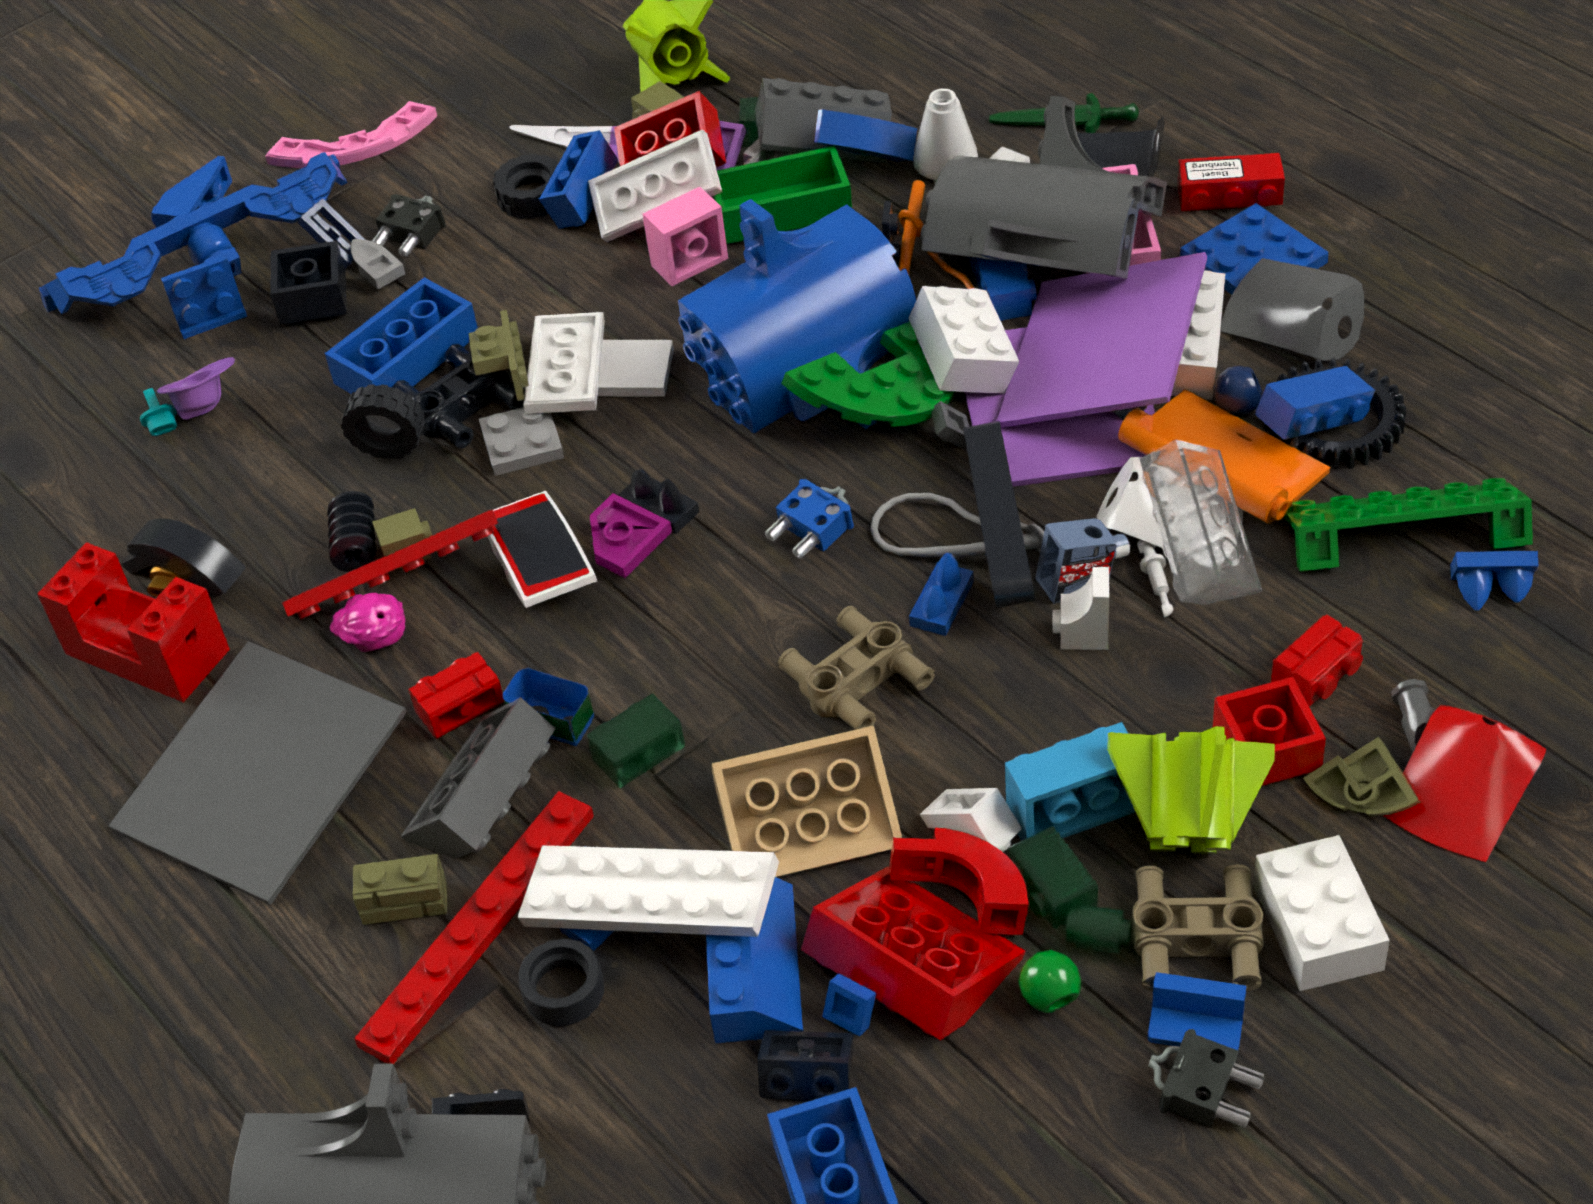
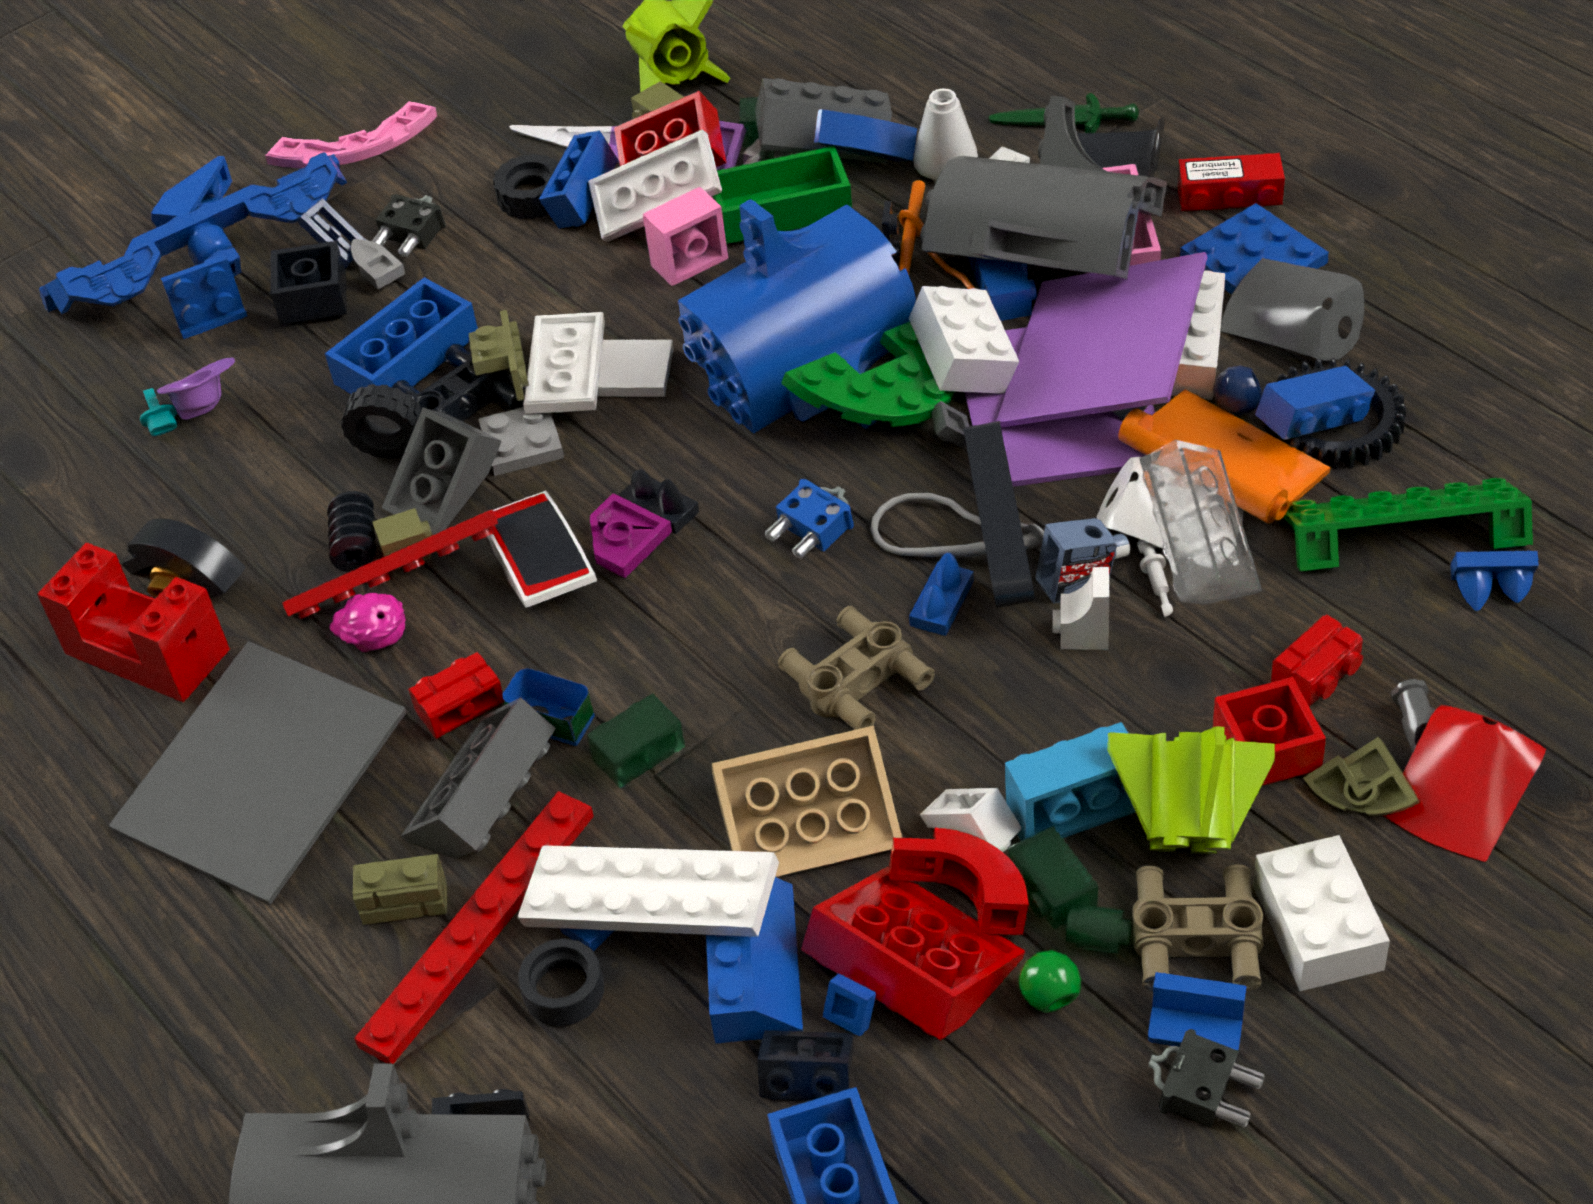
(440, 468): none -> dark grey slope

